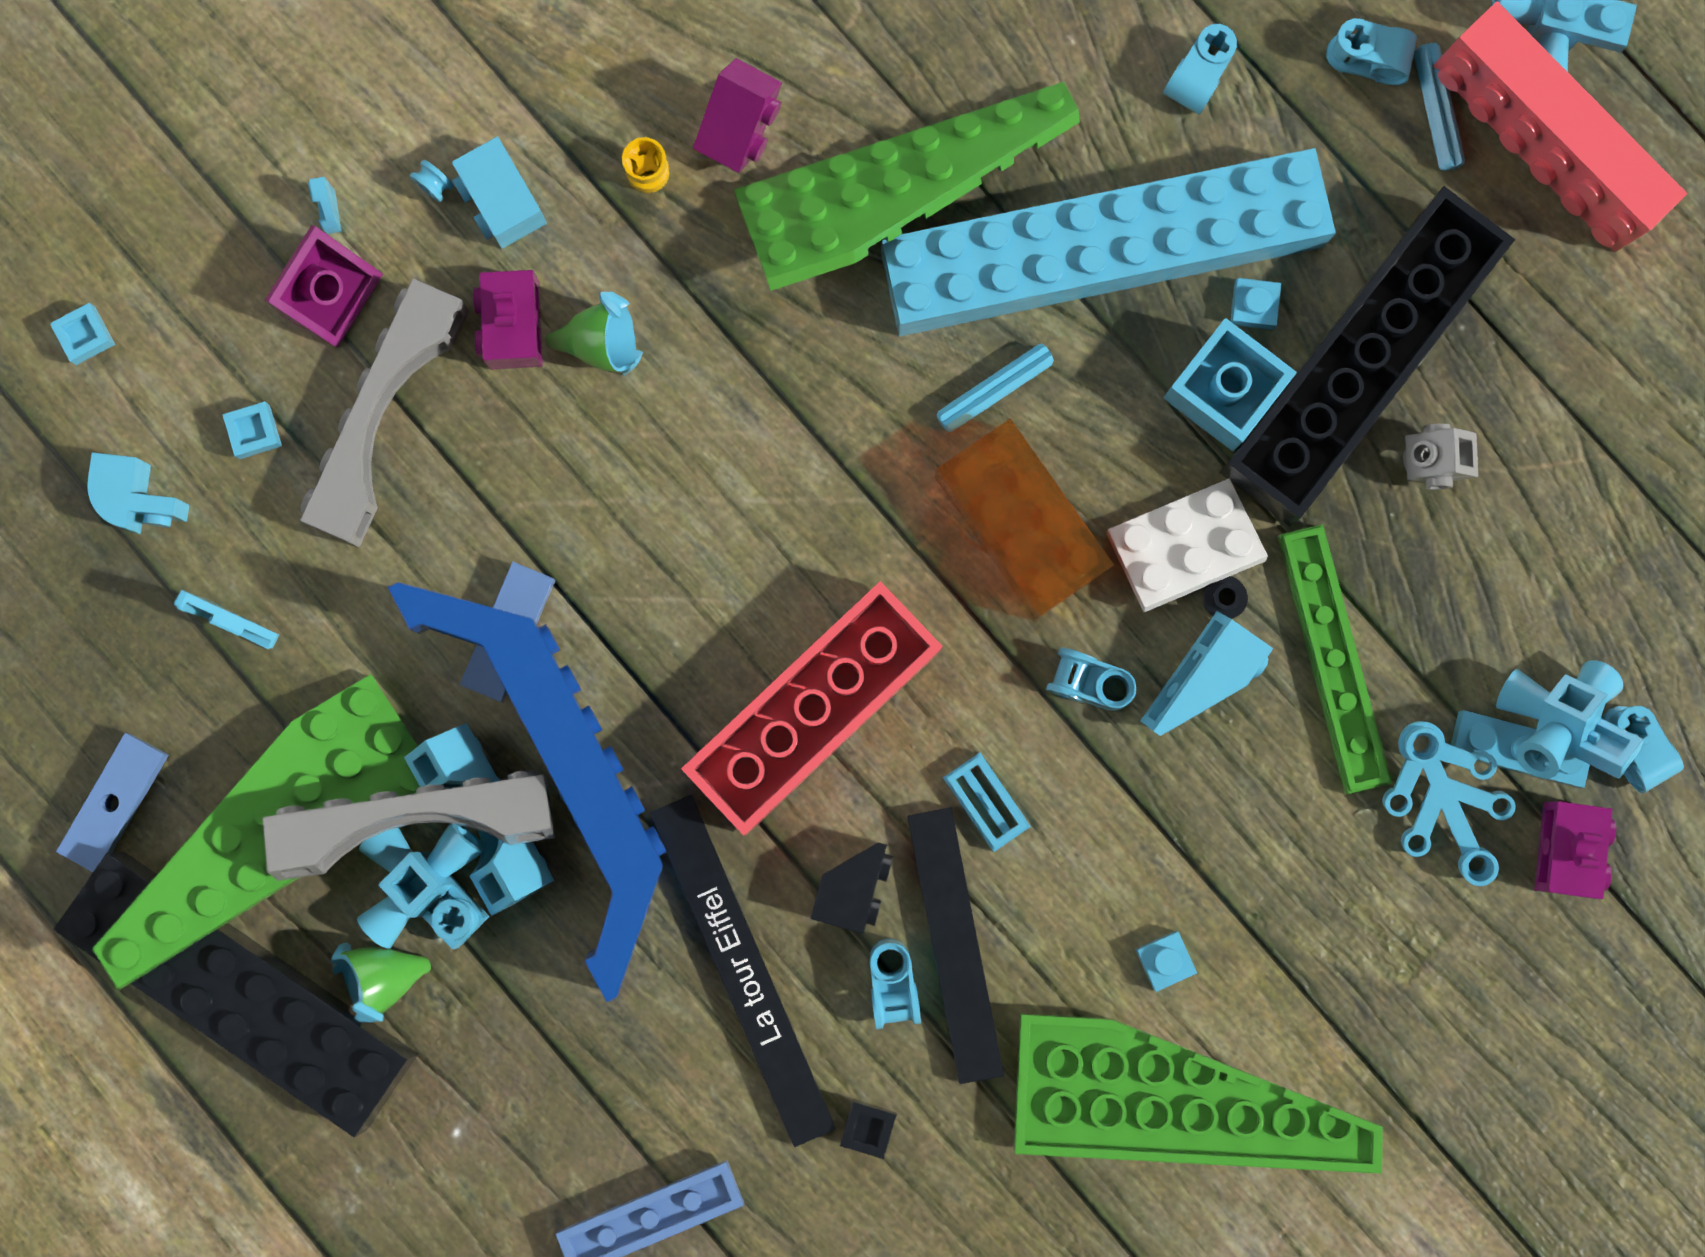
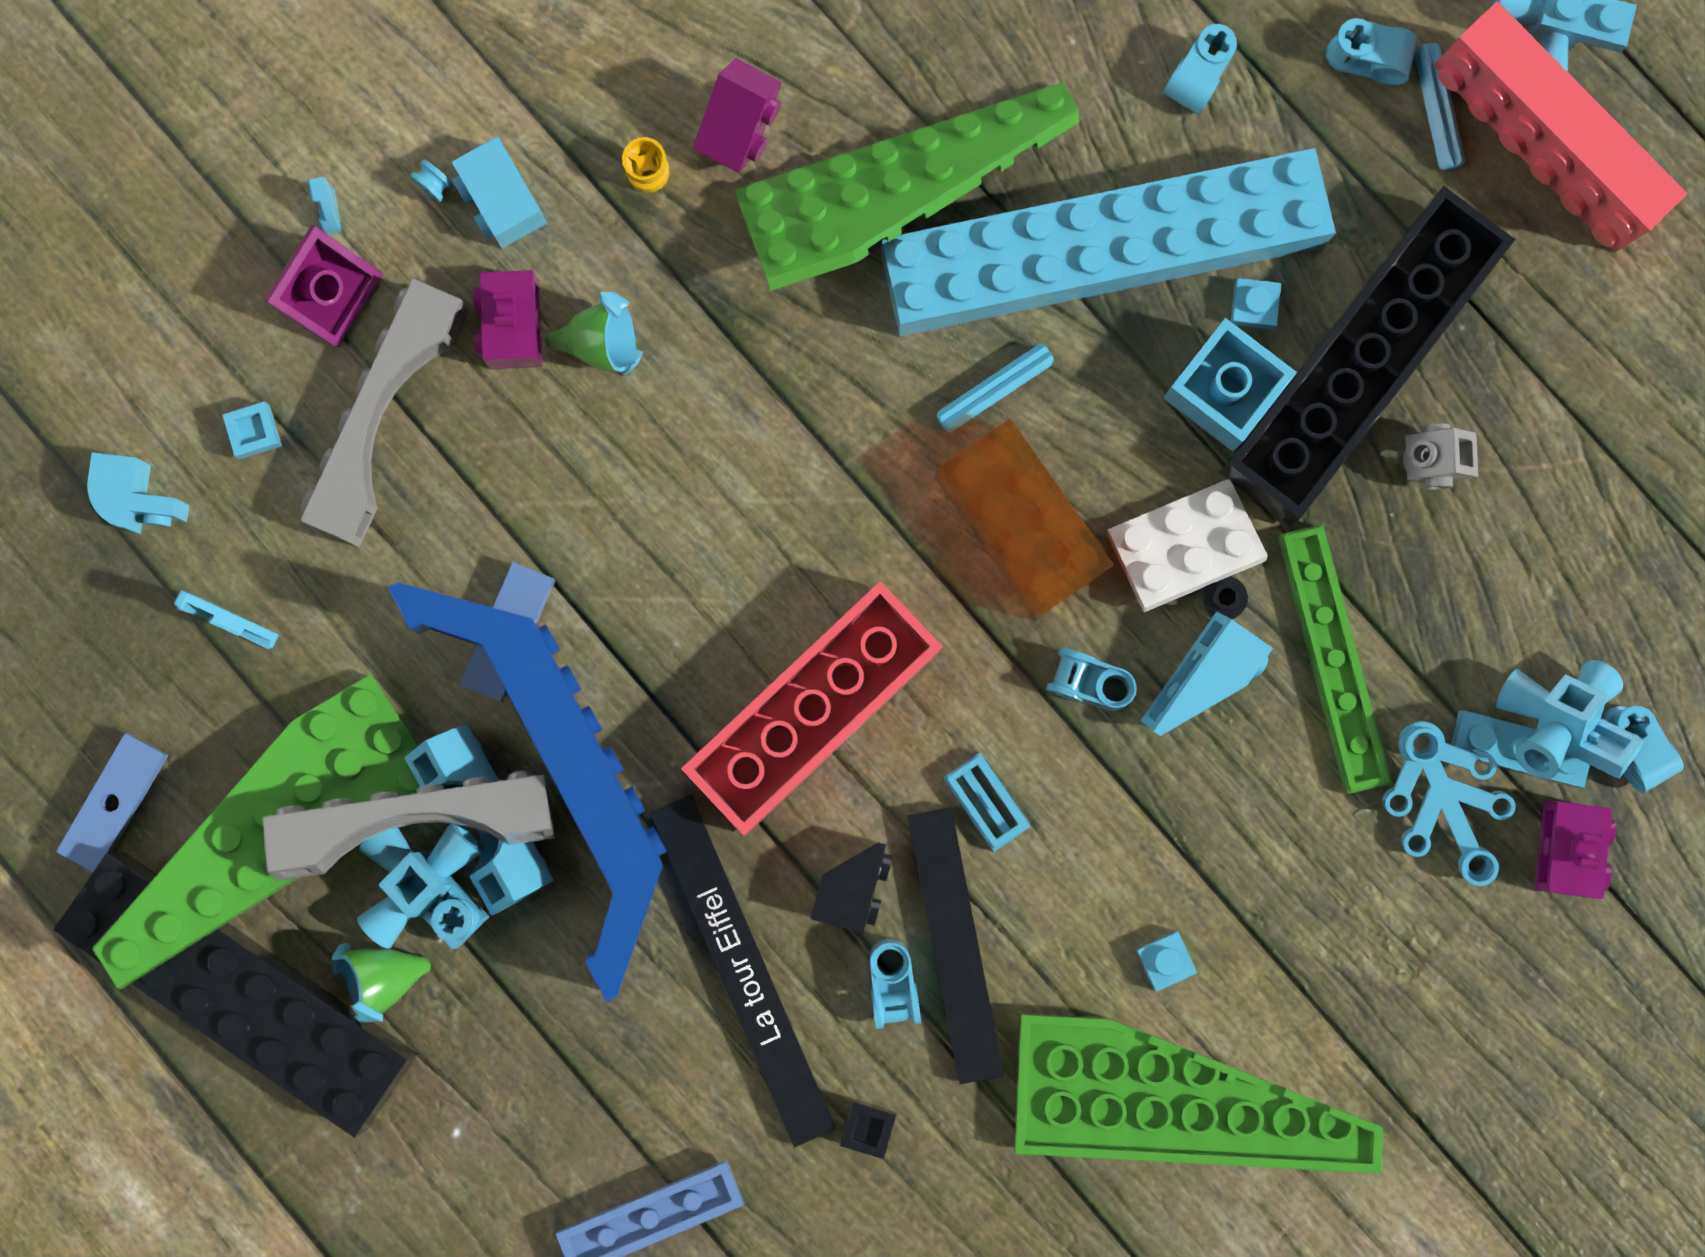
(82, 334): medium azure plate -> none

